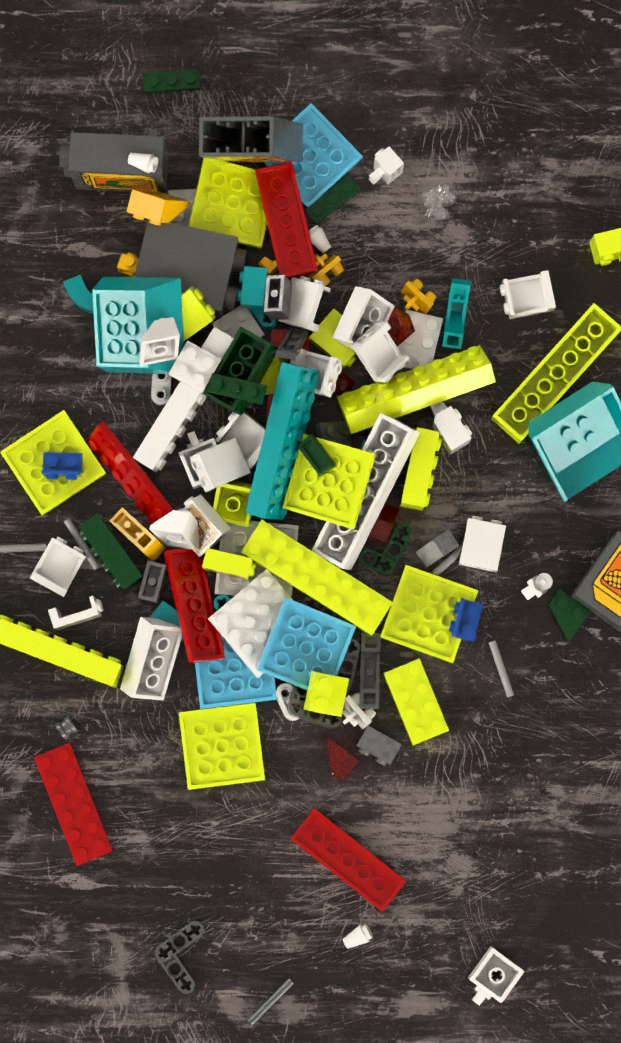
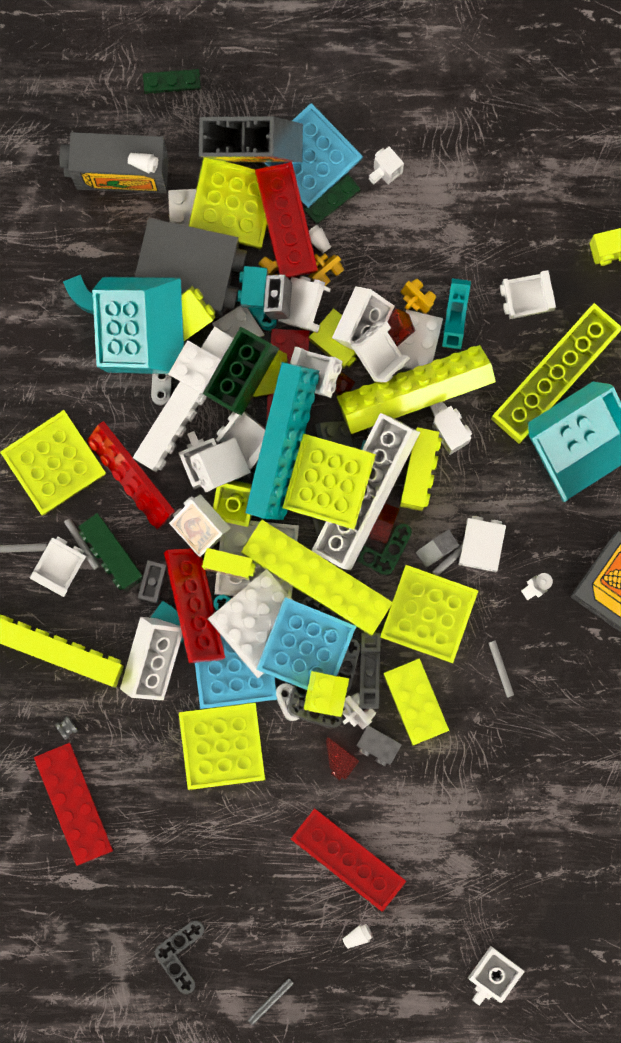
(62, 464): blue bracket -> none
(63, 622): white panel -> none
(128, 264): yellow brick -> none
(137, 534): yellow slope -> none
(155, 206): yellow slope -> none
(160, 342): white slope -> none
(177, 530): white slope -> none
(237, 389): dark green plate -> none
(292, 343): dark grey tile -> none
(316, 454): dark green tile -> none
(435, 199): clear hips -> none
(466, 620): blue bracket -> none
(568, 613): dark green wing -> none

